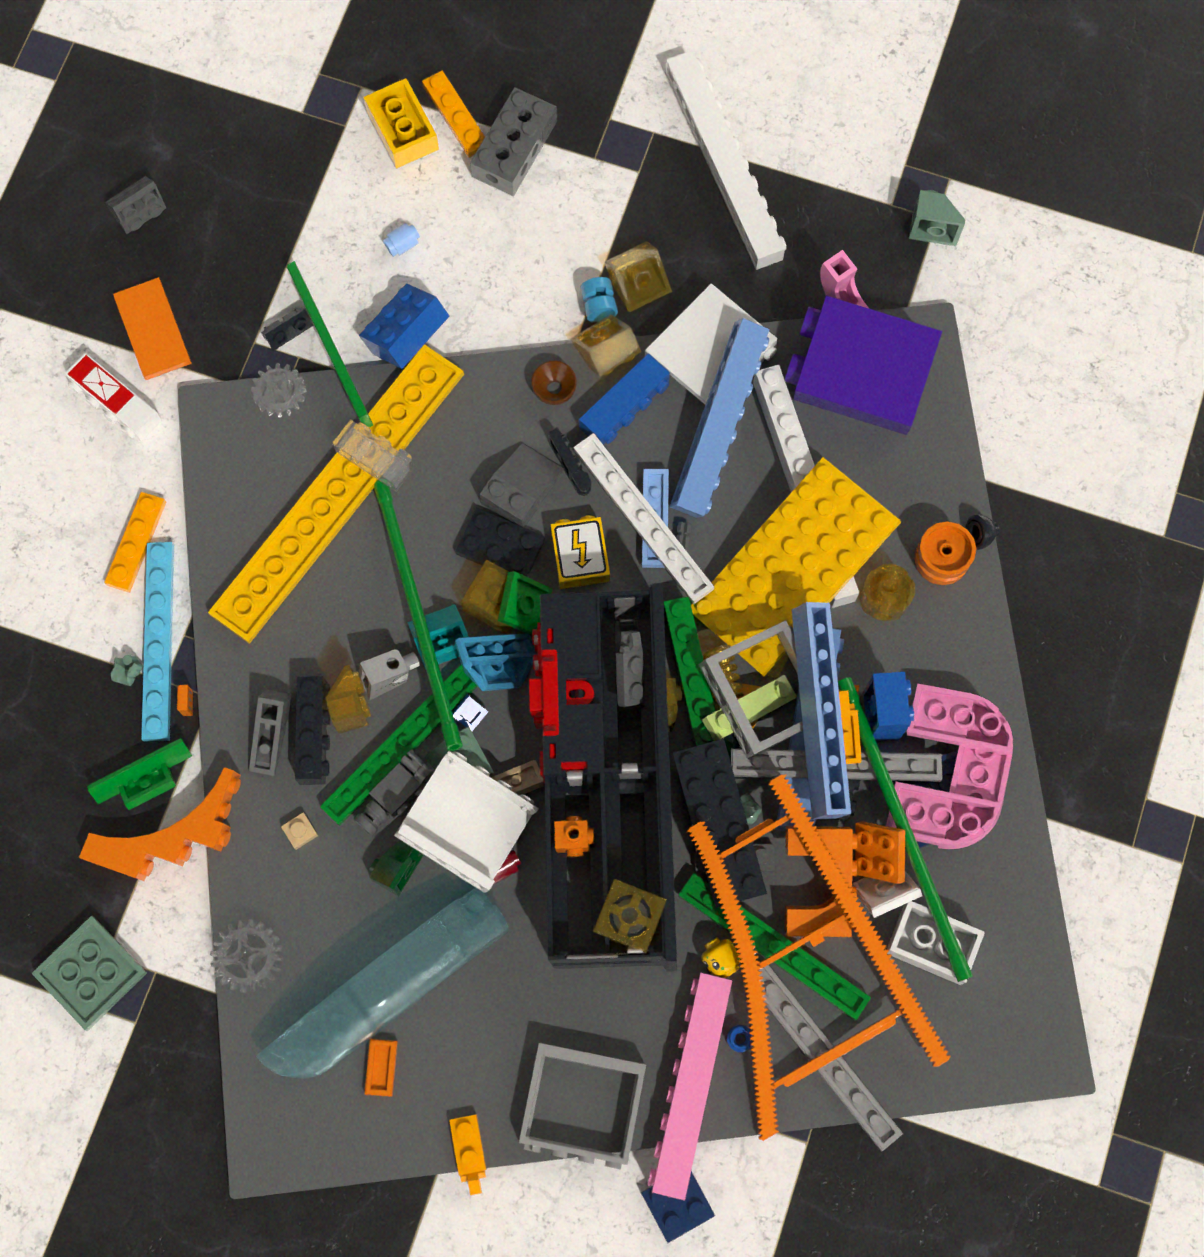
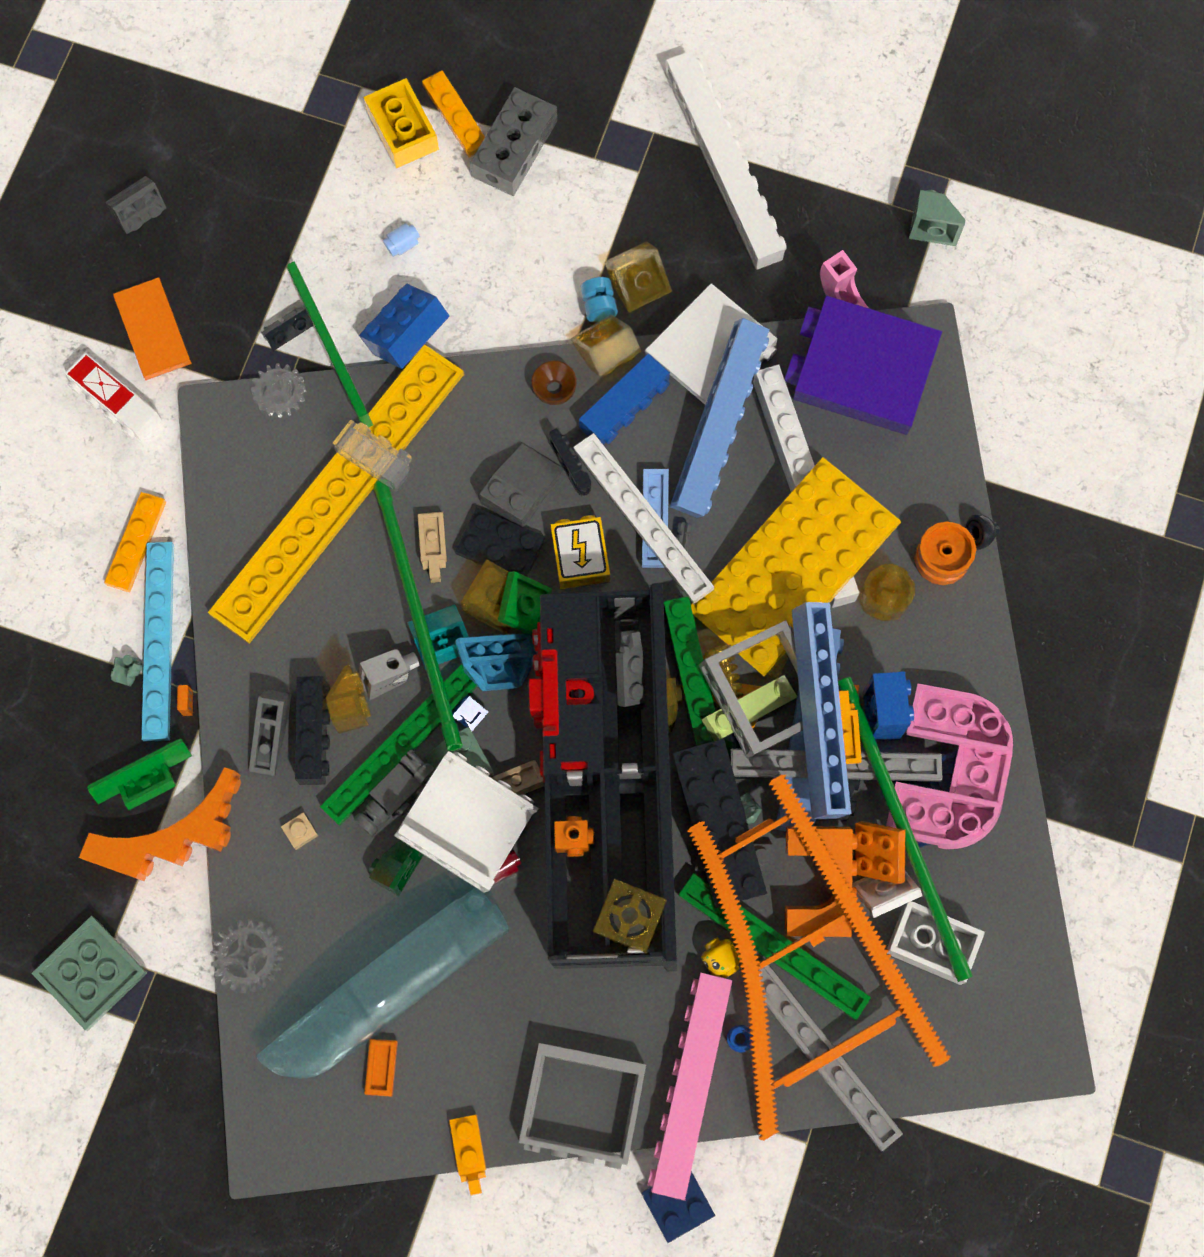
(432, 543): none -> tan hinge

